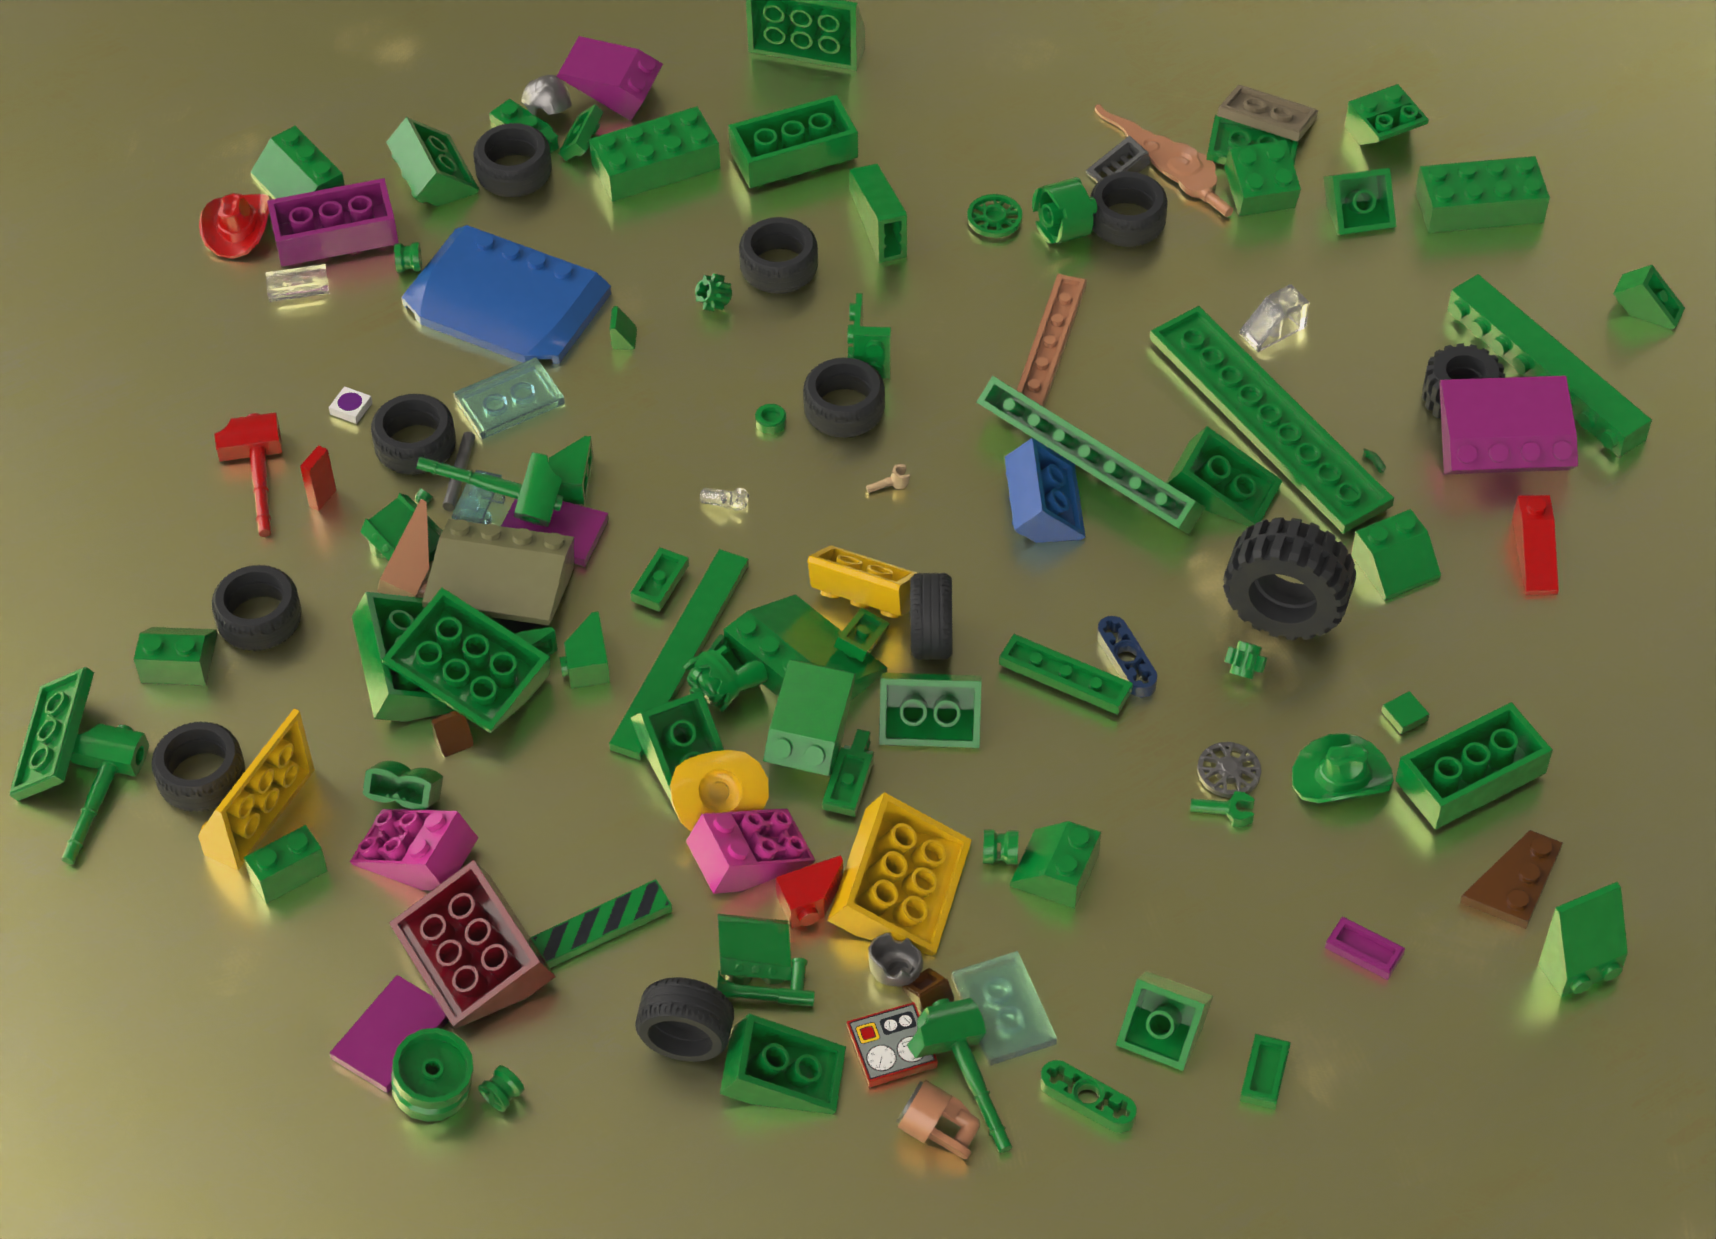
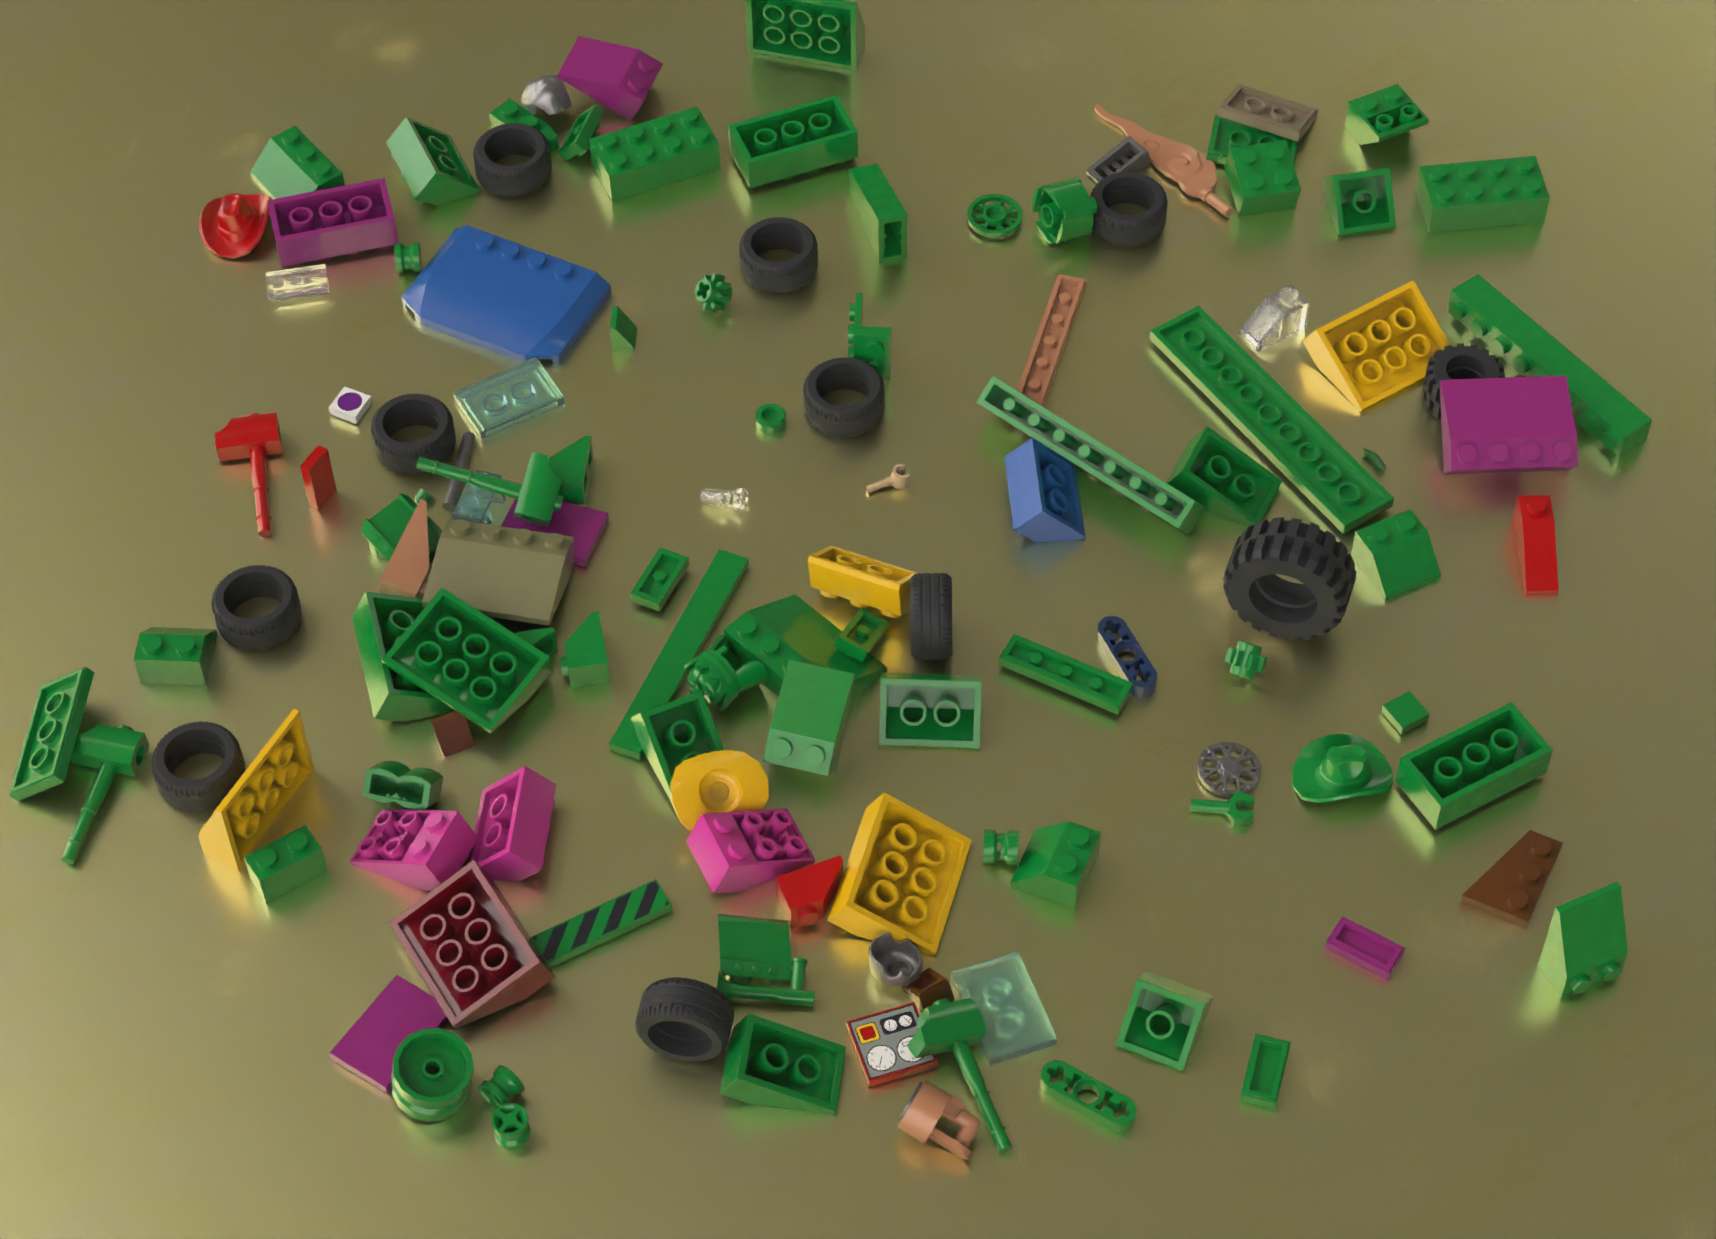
(511, 1116): none -> green wheel
(514, 825): none -> dark pink slope
(849, 776): green hinge -> none
(1378, 346): none -> yellow slope
(1649, 297): green slope -> none

